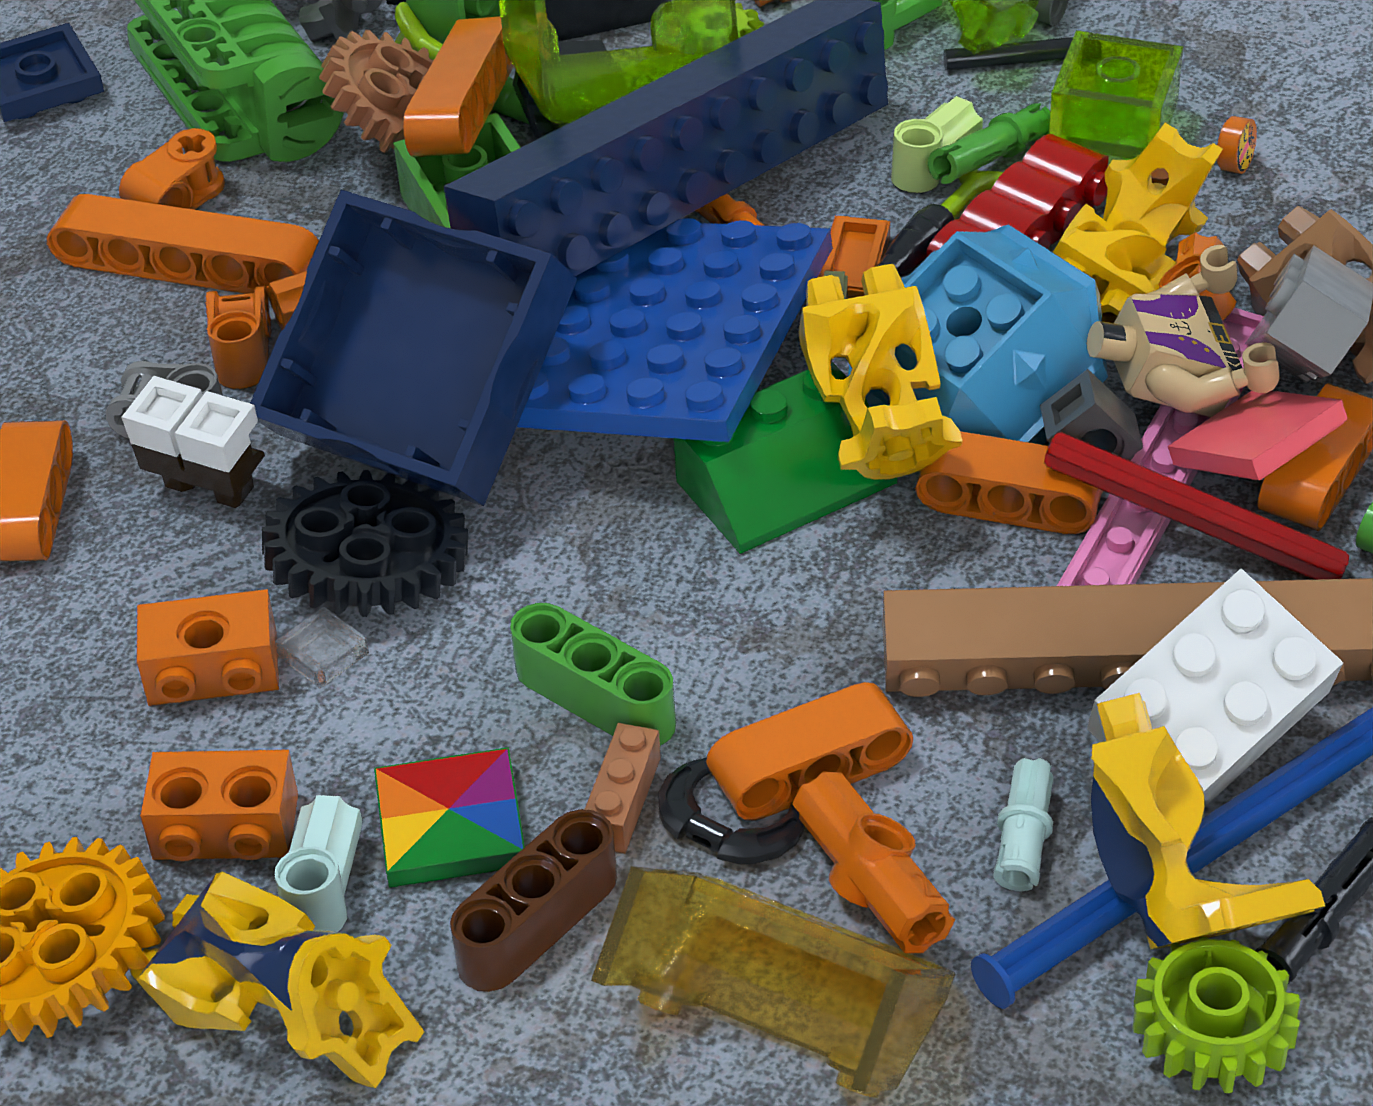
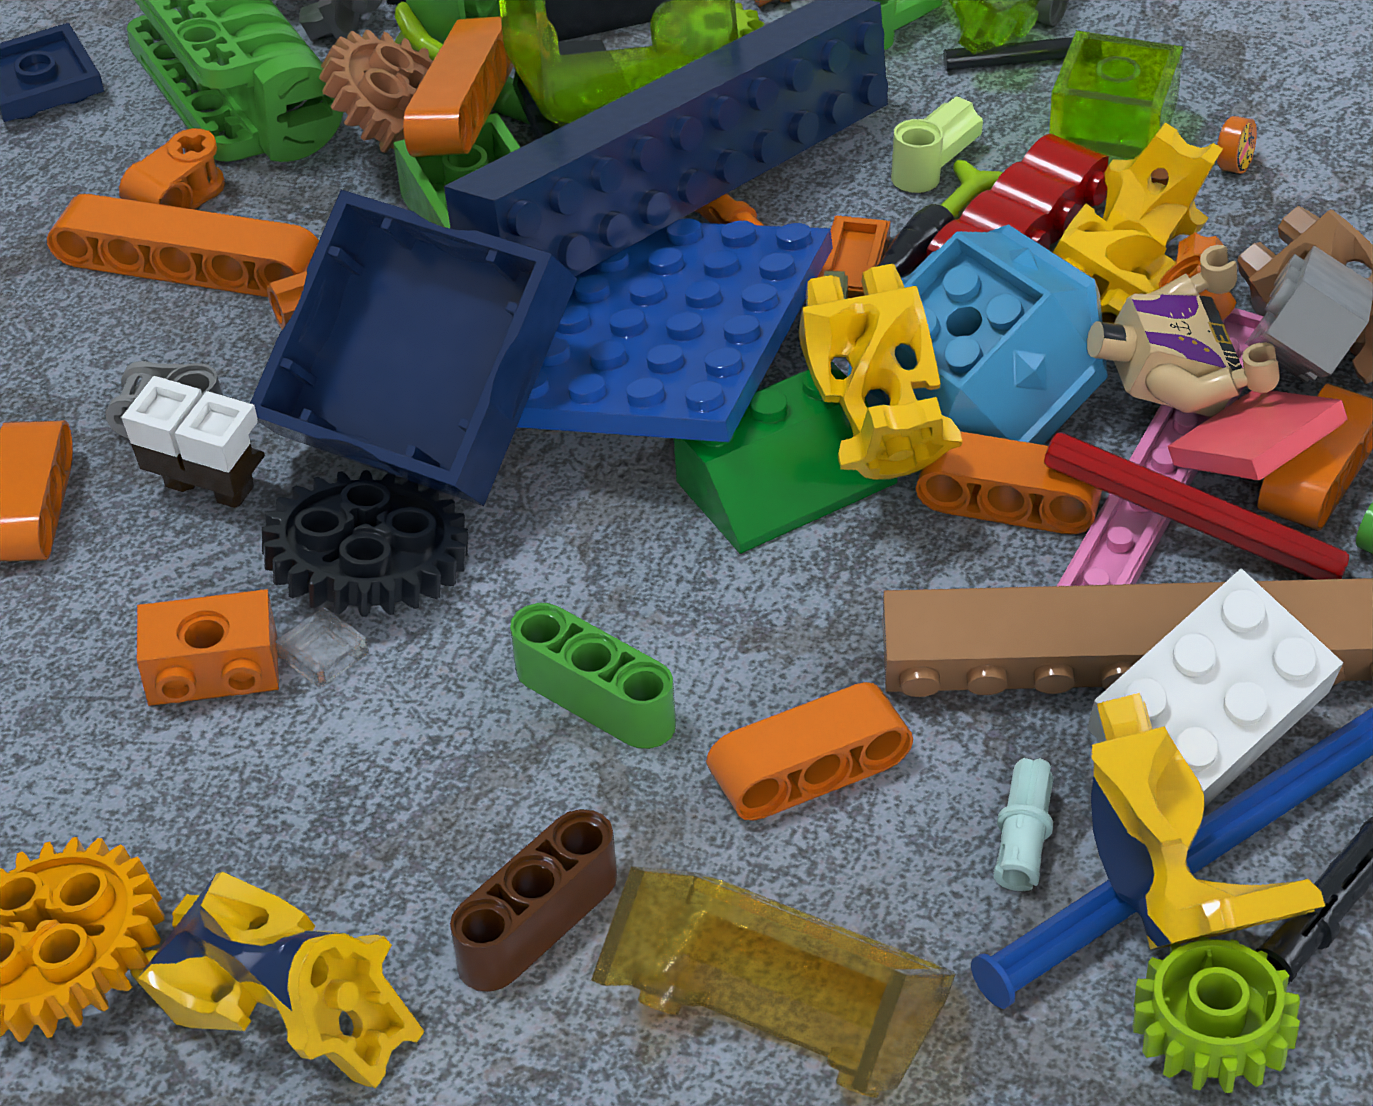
(220, 804): orange brick -> none
(239, 336): orange piece -> none
(320, 861): light aqua piece -> none
(448, 816): tile -> none
(625, 780): nougat piece -> none
(744, 846): black piece -> none
(873, 862): orange piece -> none
(1003, 137): bright green pin -> none
(1088, 406): dark grey brick -> none

